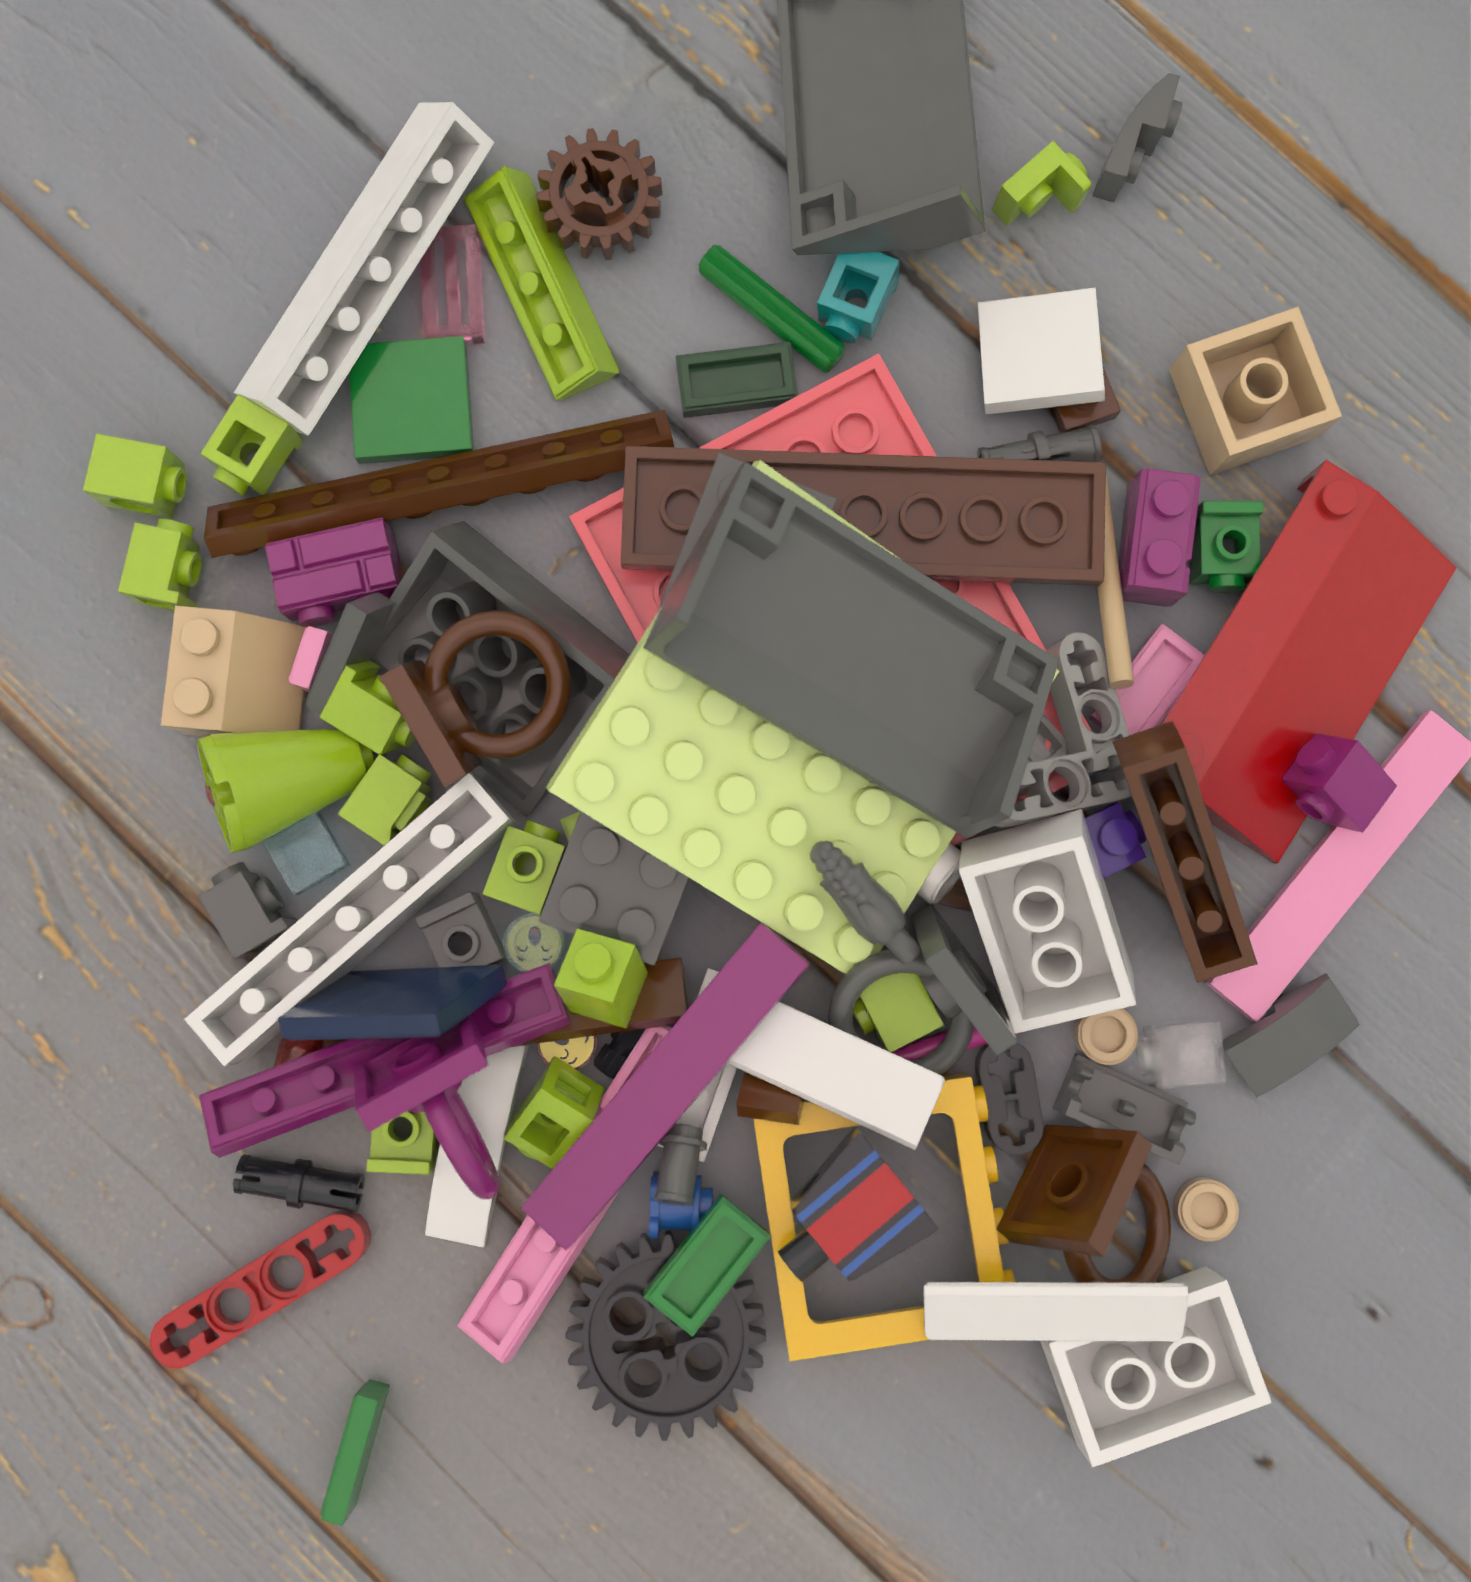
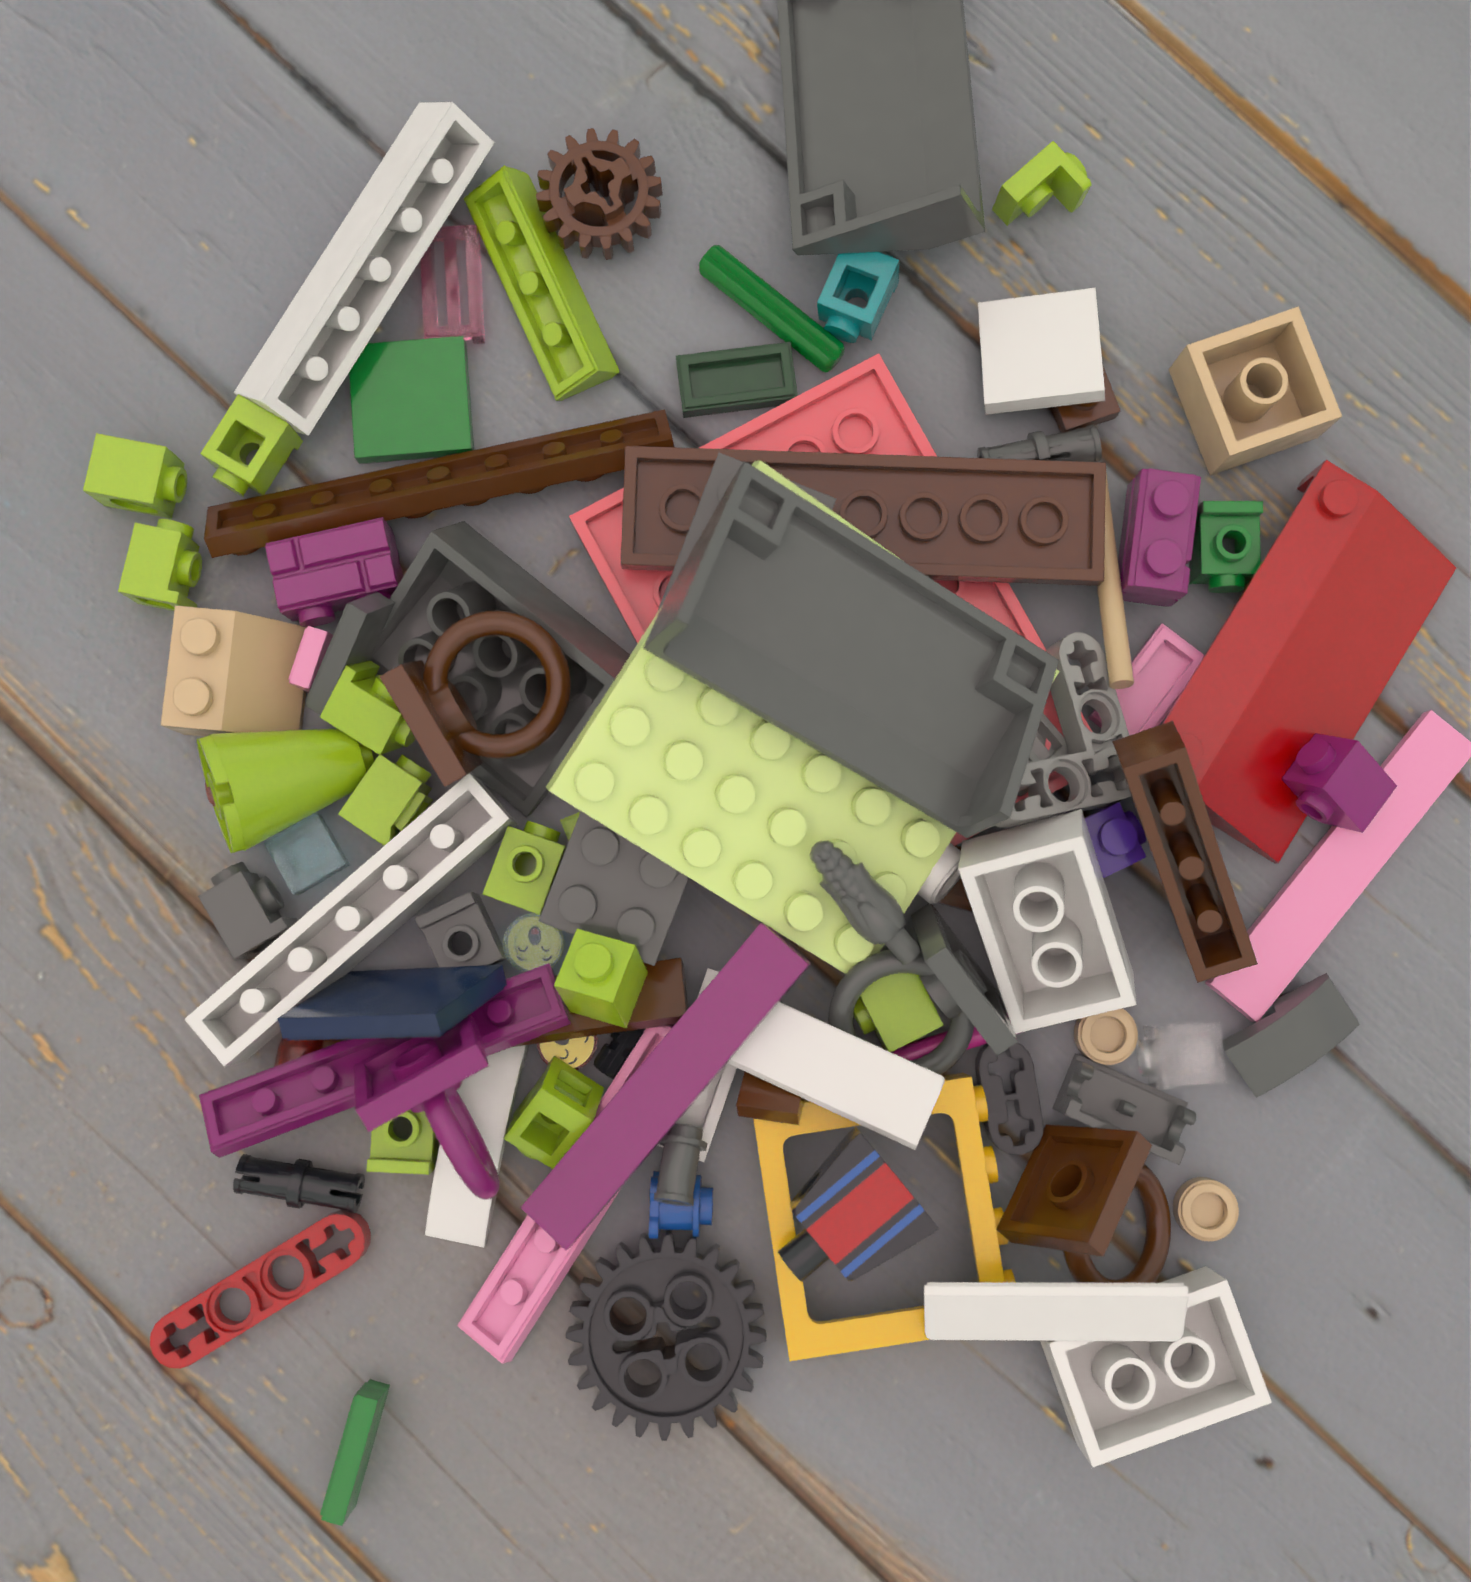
(706, 1264): green tile -> none
(1152, 118): dark grey slope -> none

